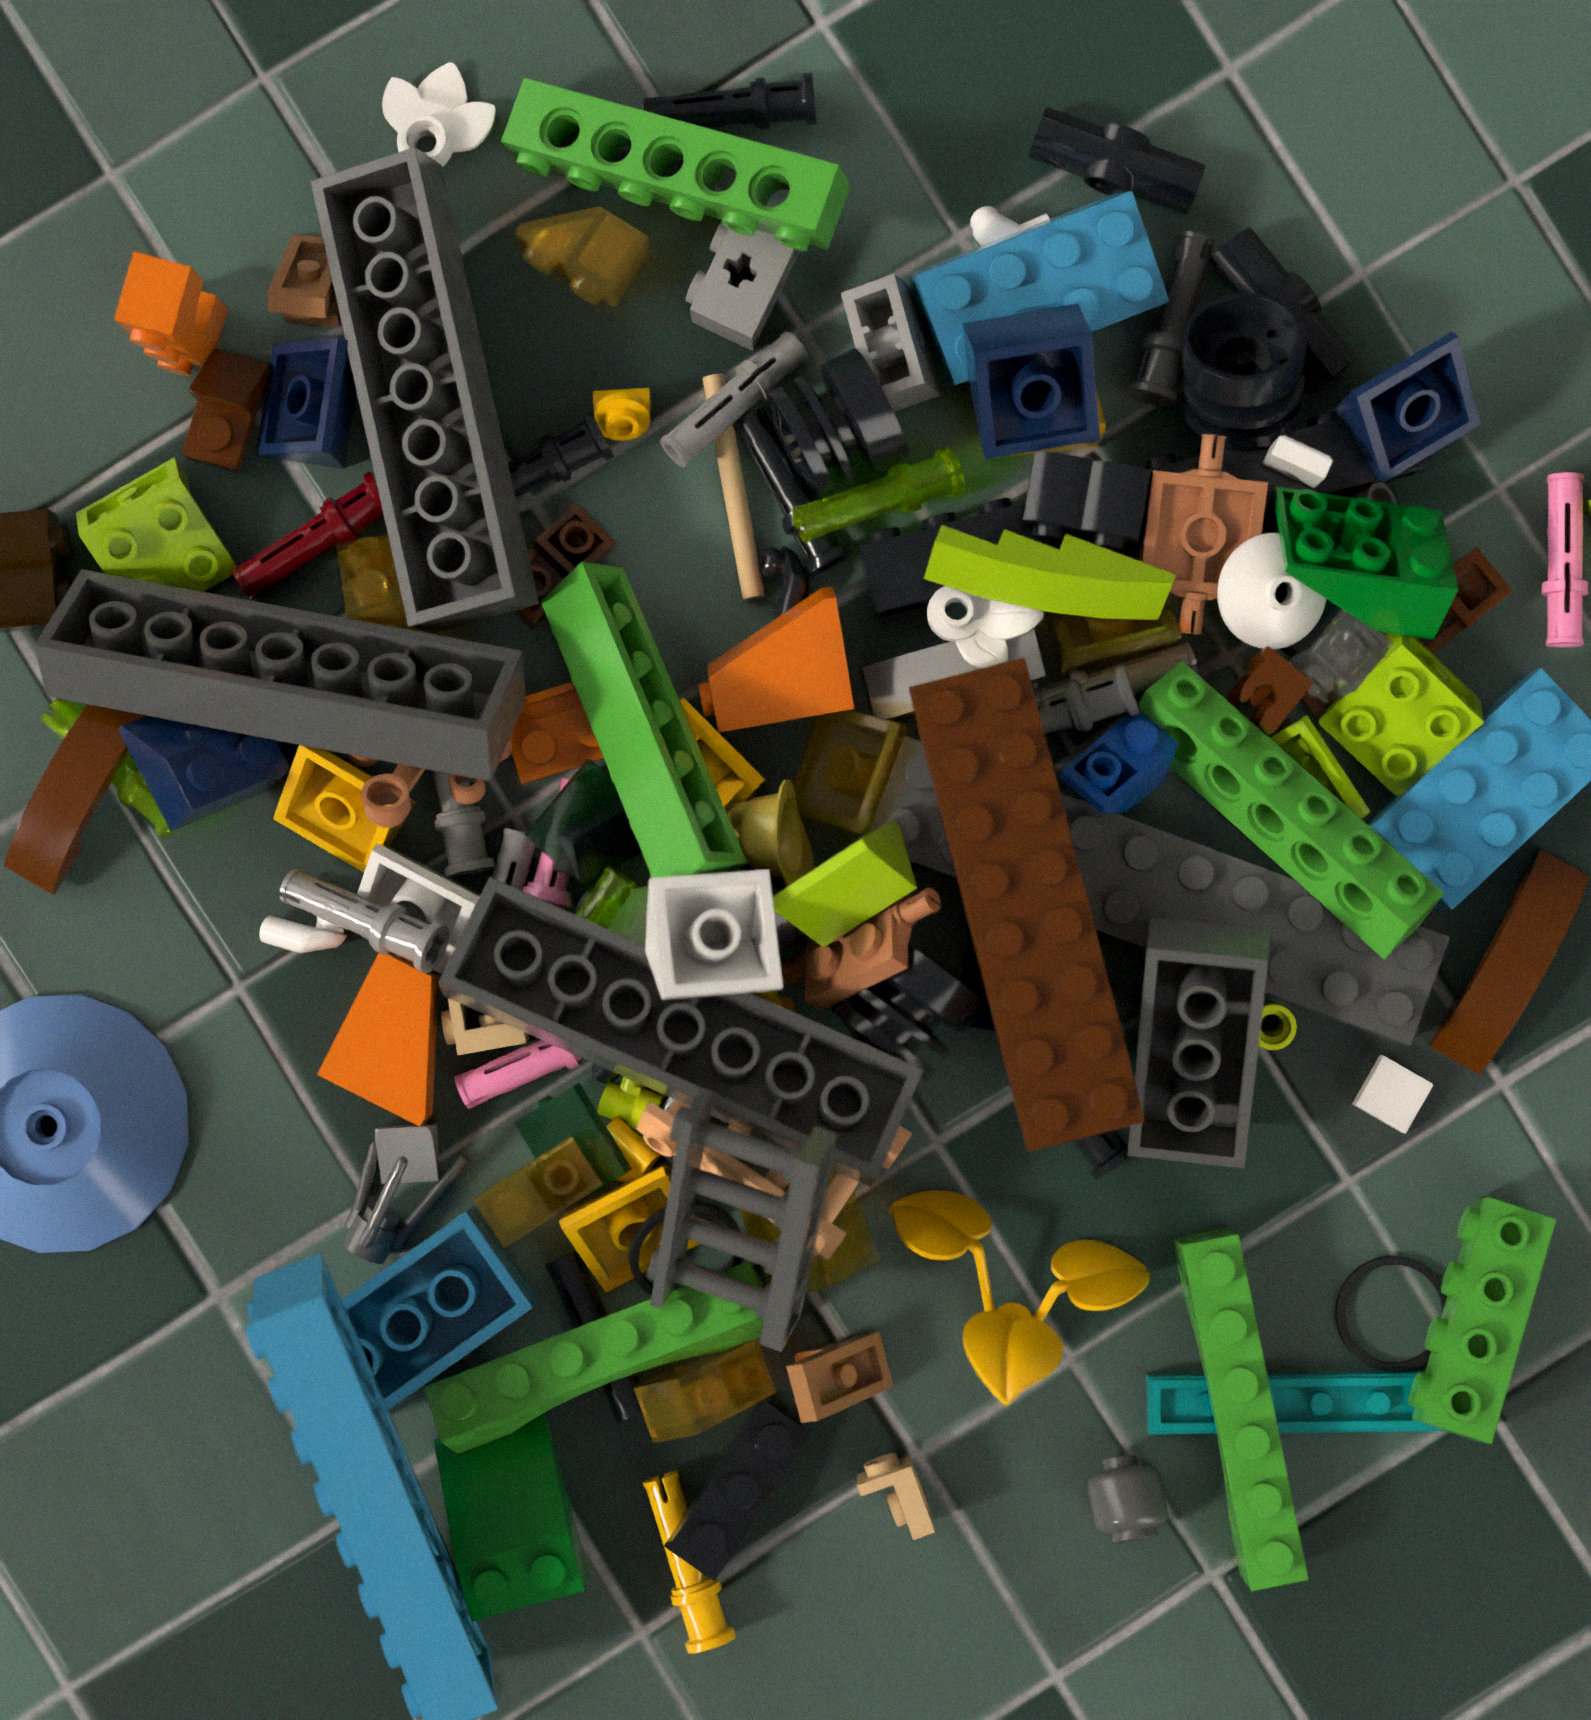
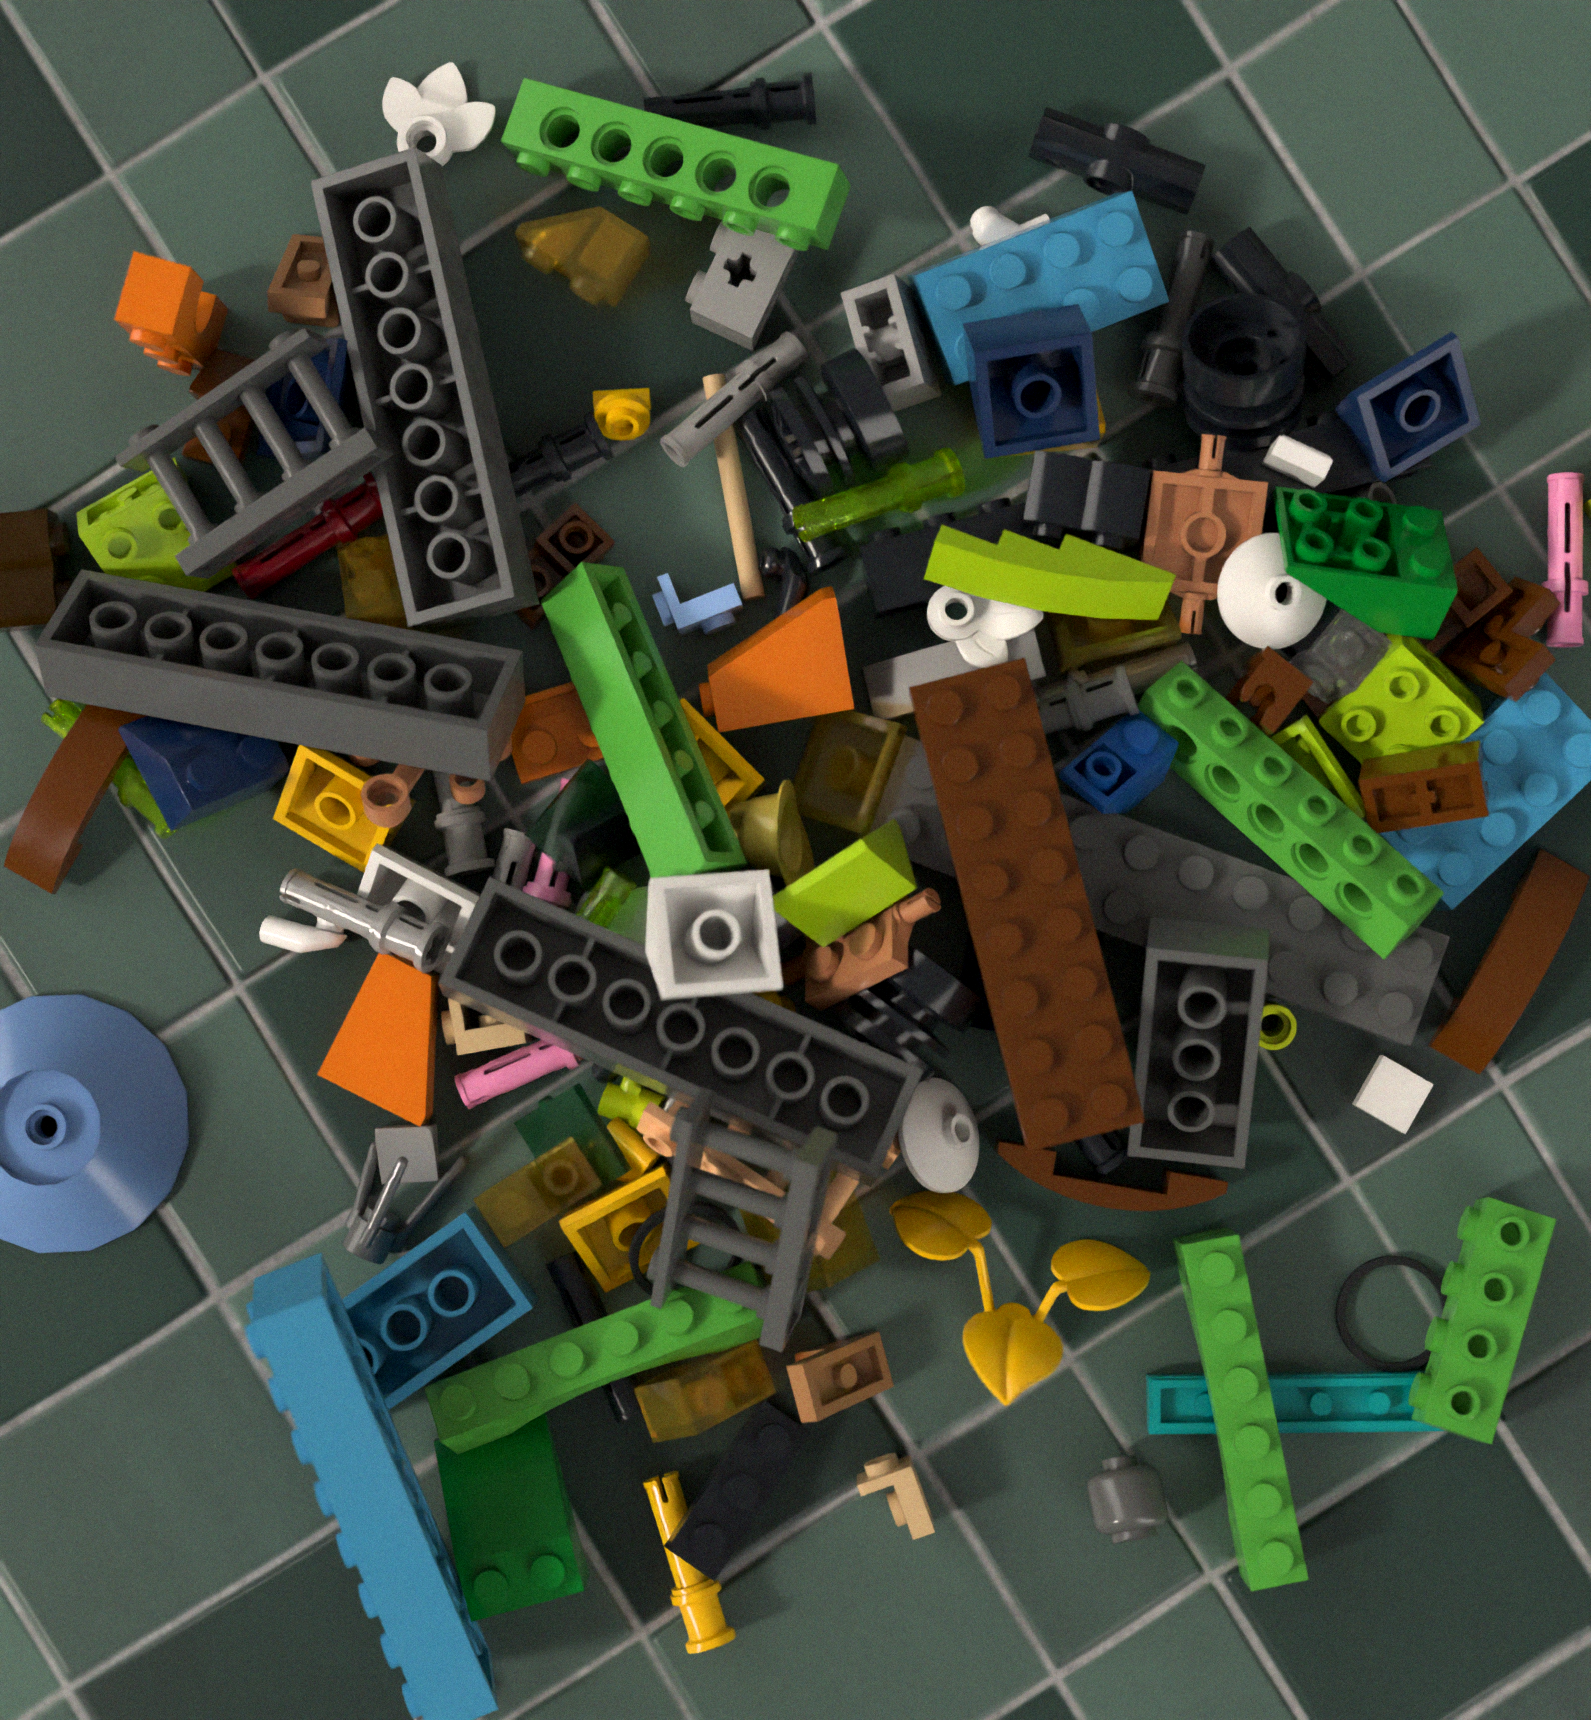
(305, 481): none -> dark grey fence
(709, 611): none -> light blue bracket
(939, 1136): none -> white dish
(1176, 1189): none -> reddish brown slope
(1424, 787): none -> reddish brown hinge
(1498, 647): none -> reddish brown plate

